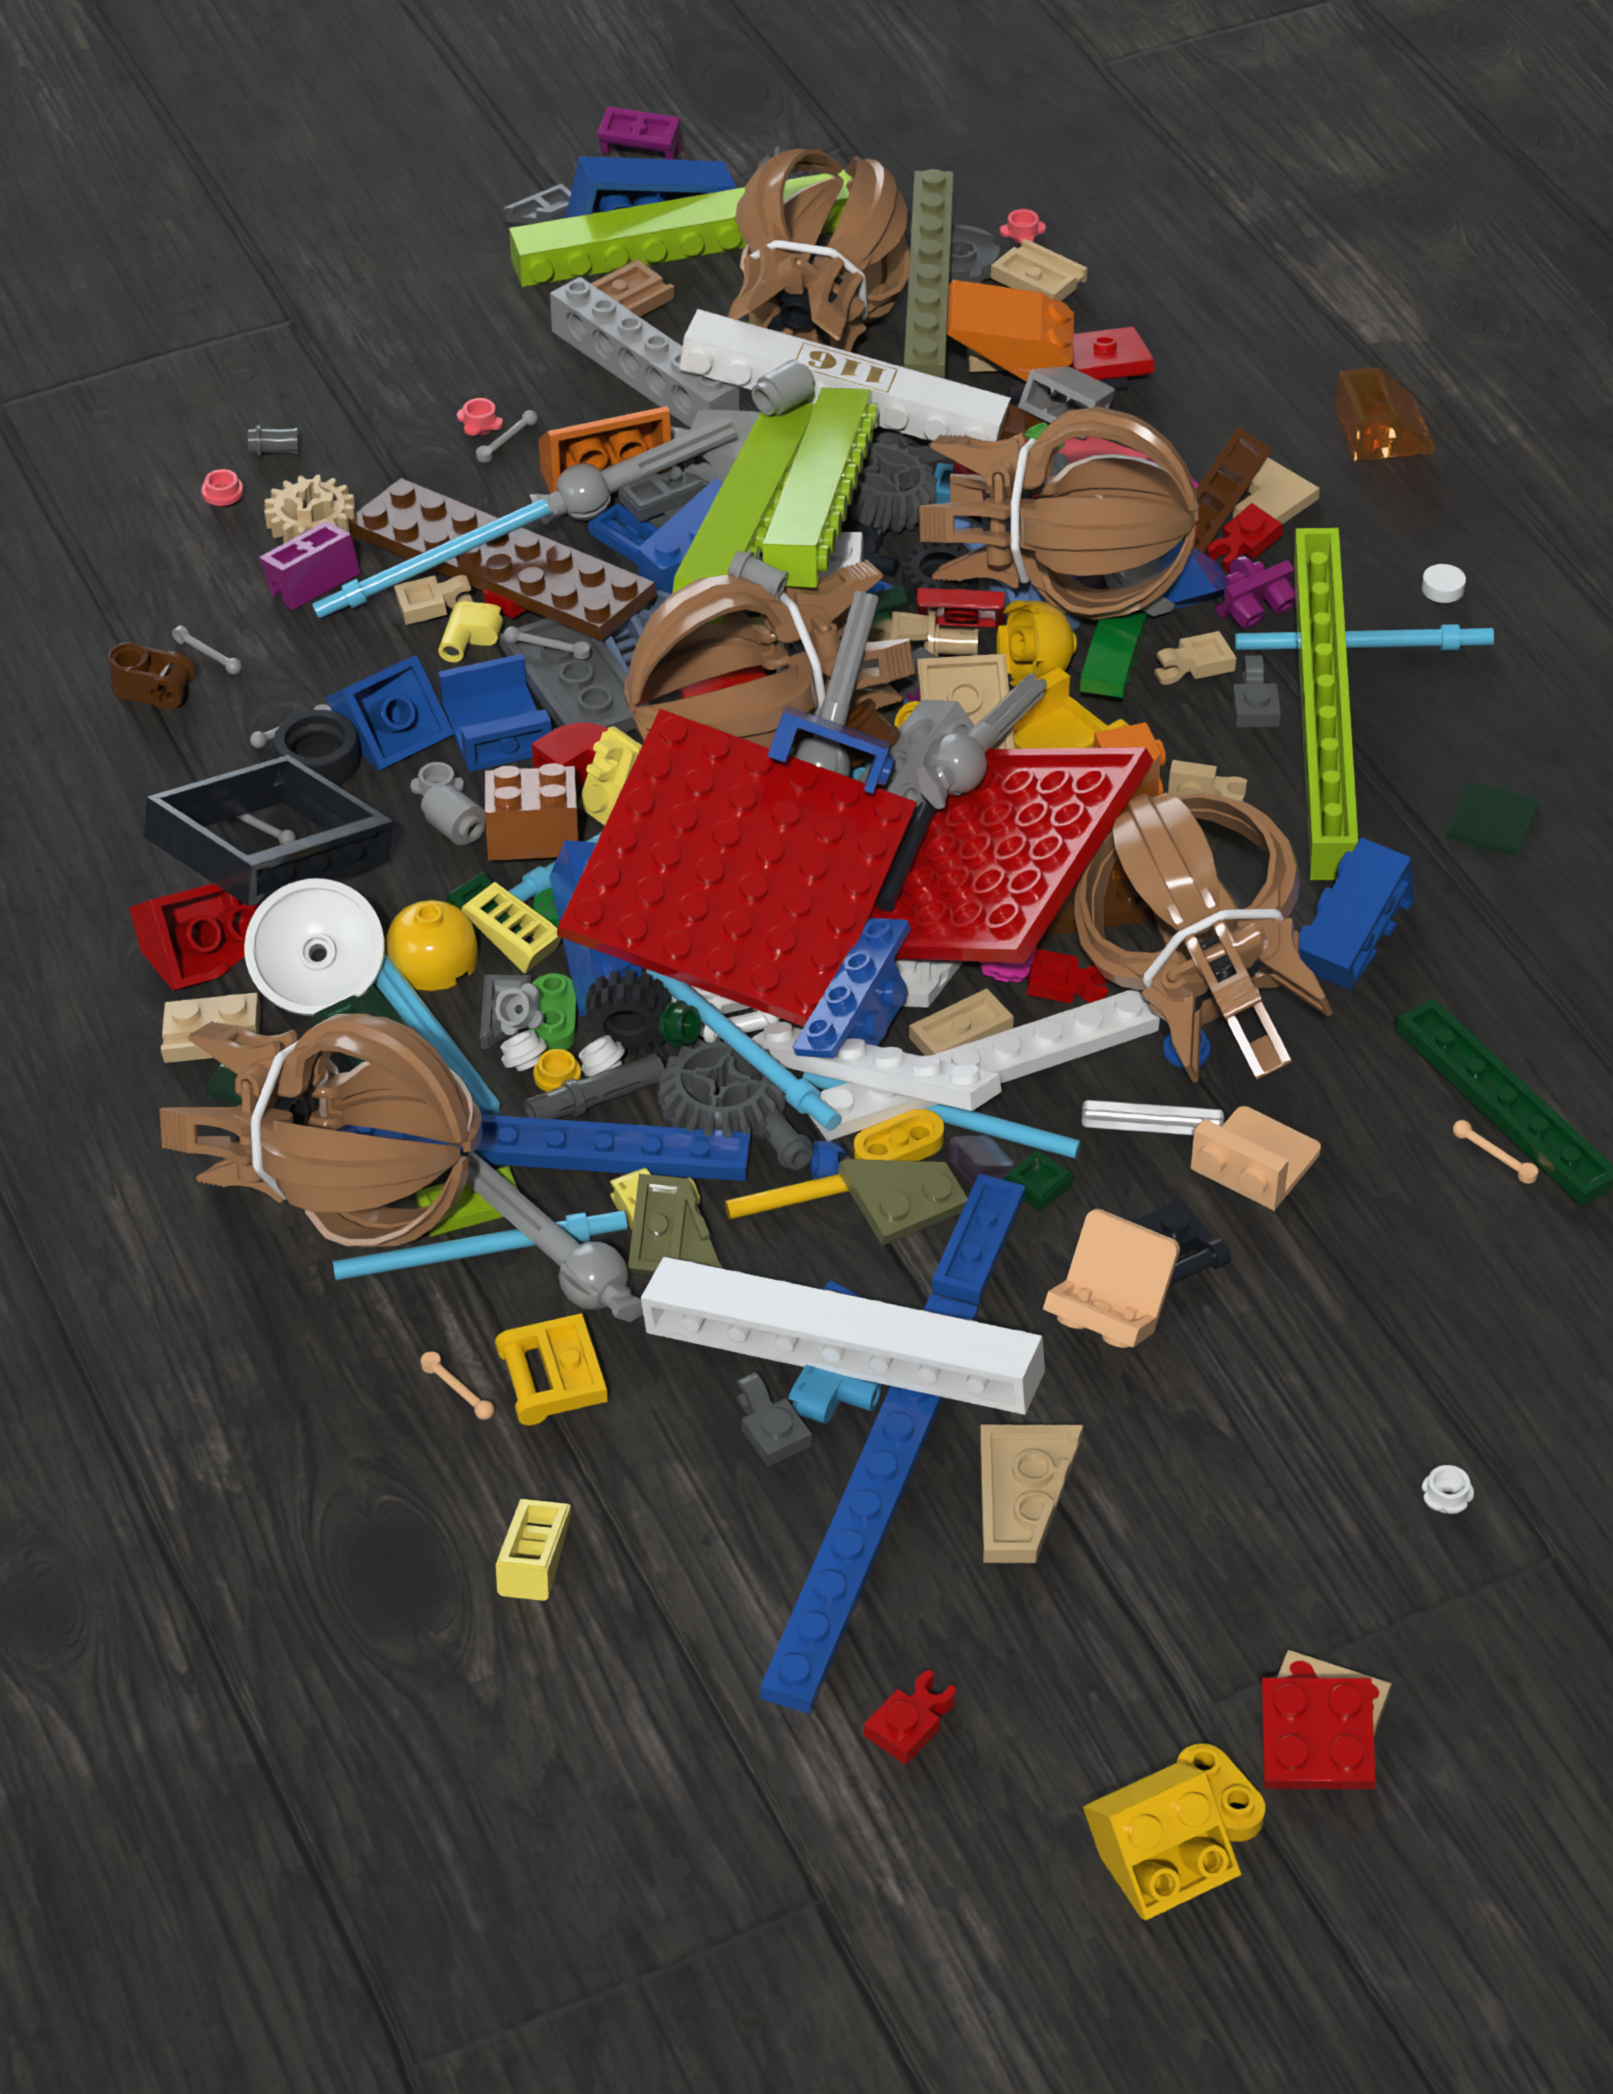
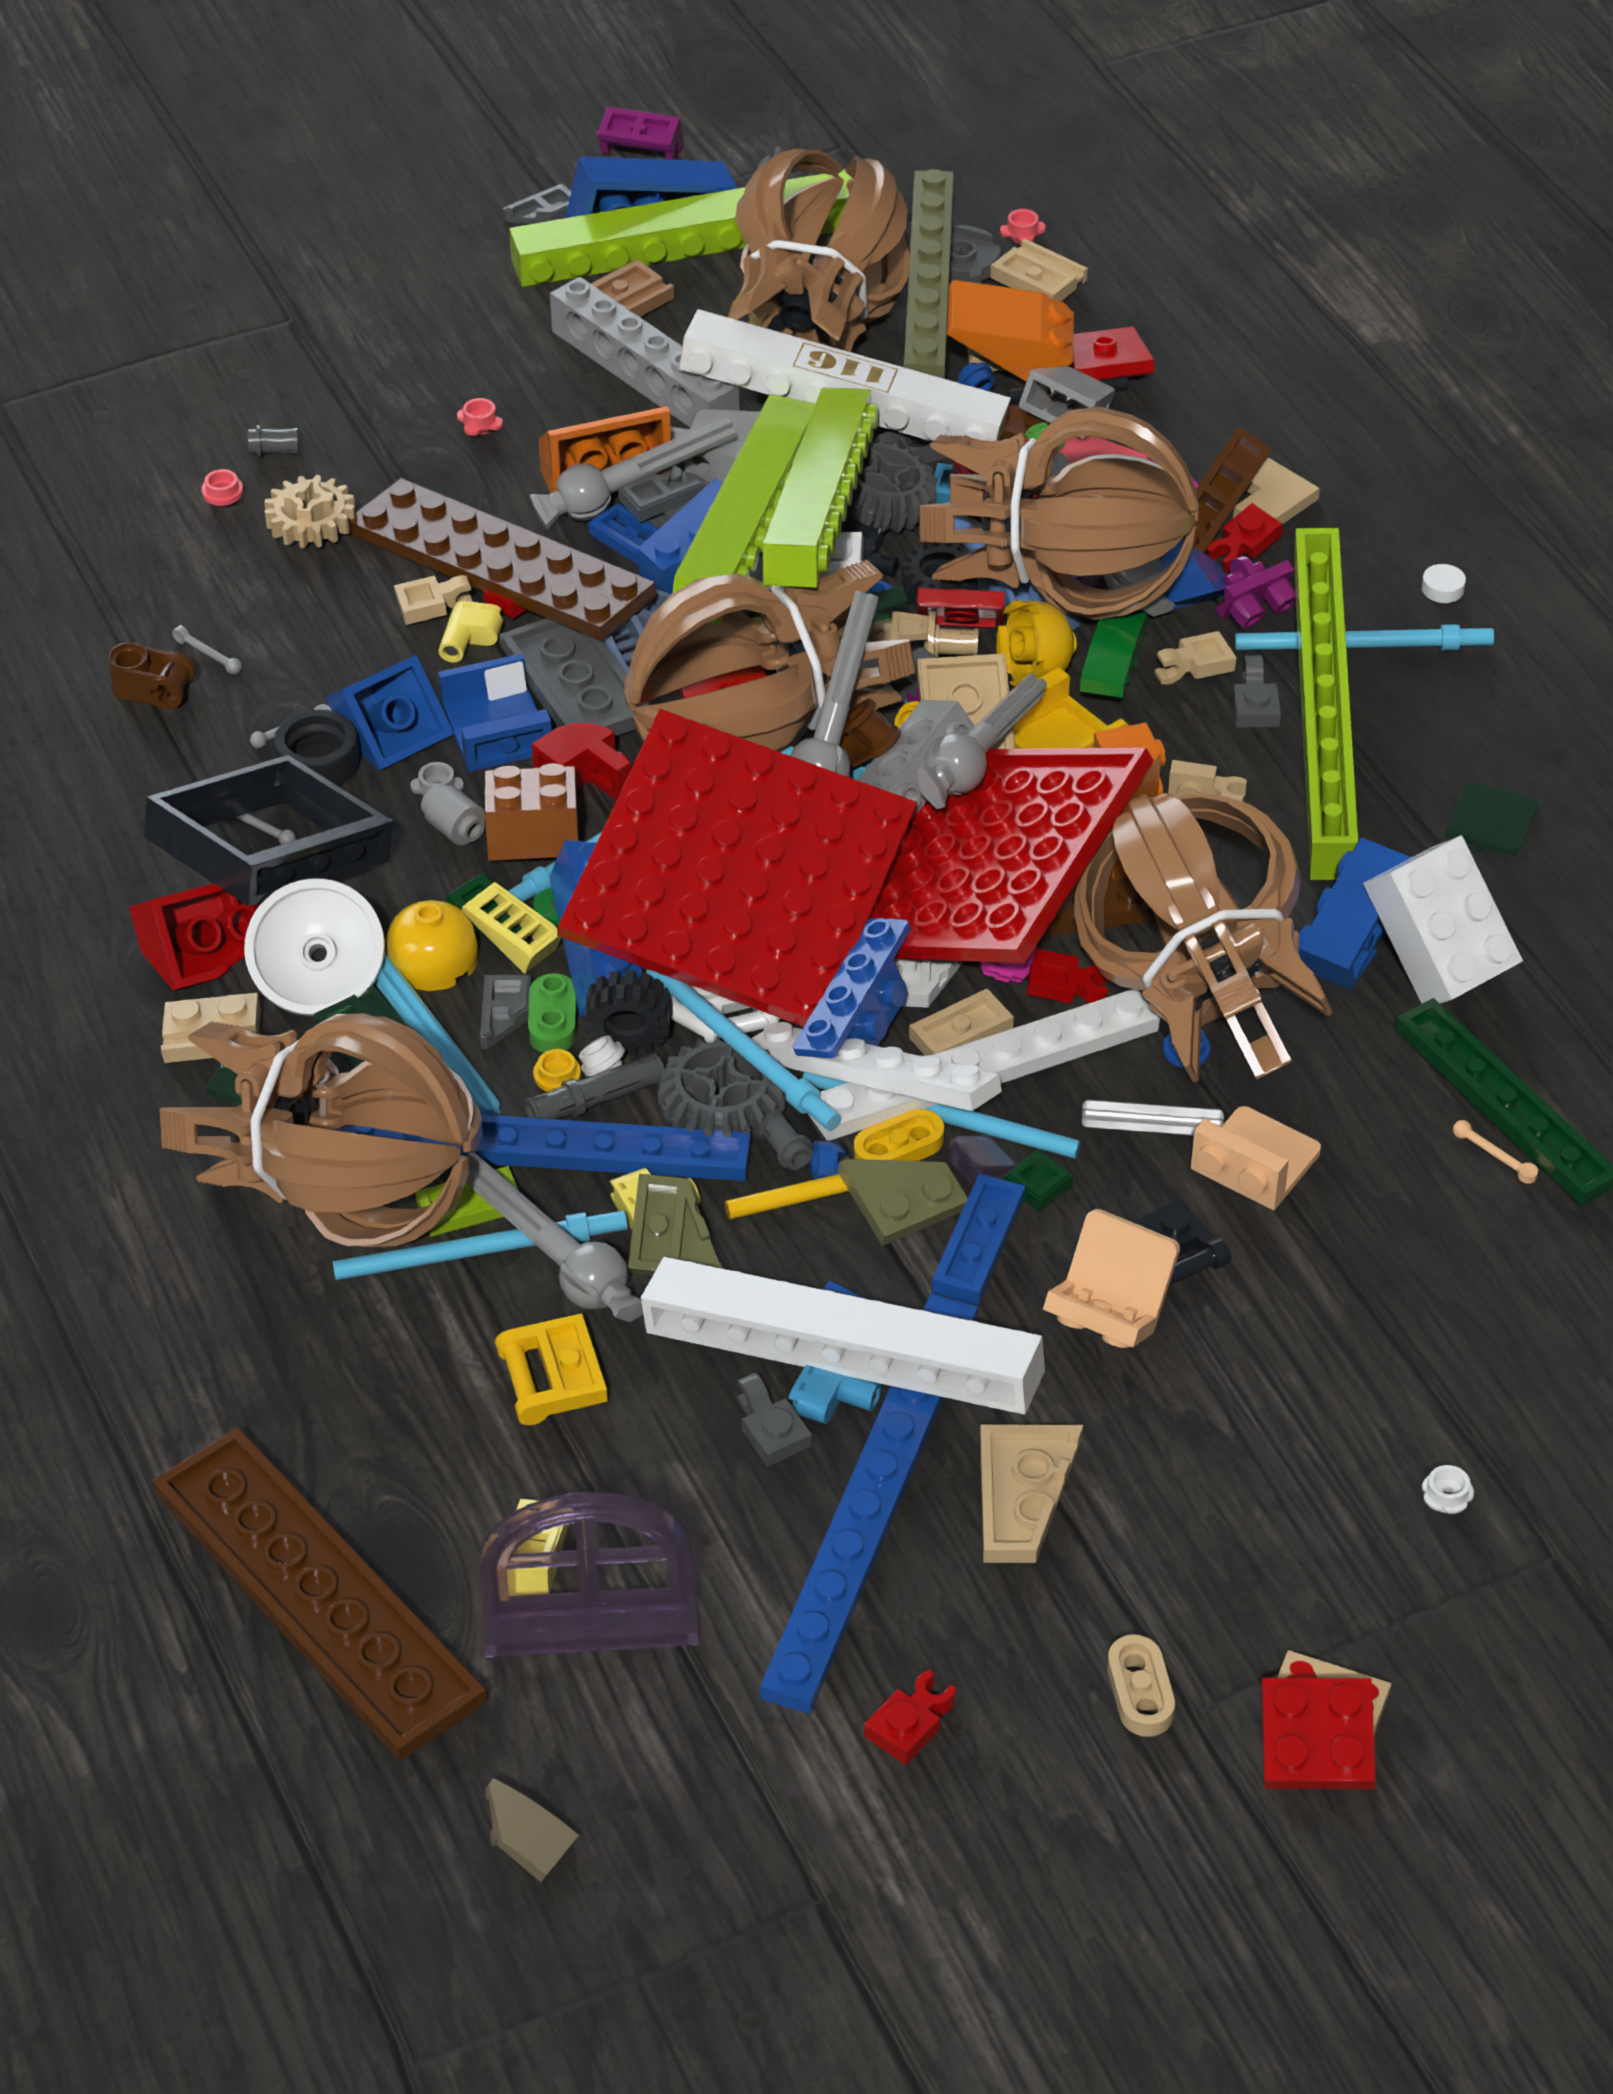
(310, 564): magenta hinge -> none
(320, 1594): none -> reddish brown plate
(356, 592): medium azure bar -> none
(432, 1364): light nougat hinge -> none
(485, 453): light grey hinge -> none
(505, 681): none -> white sticker
(507, 1005): light grey plate -> none
(522, 1050): white plate -> none
(526, 1830): none -> dark tan slope
(580, 650): light grey hinge -> none
(589, 1617): none -> clear purple window
(608, 773): light yellow plate -> none
(680, 1023): dark green plate -> none
(759, 572): light grey pin -> none
(783, 388): light grey brick -> none
(795, 718): blue panel -> none
(906, 856): black bar -> none
(977, 376): none -> blue plate
(1143, 1689): none -> tan plate
(1163, 1839): yellow slope -> none
(1228, 1787): yellow plate -> none
(1379, 416): clear orange slope -> none
(1443, 921): none -> white brick

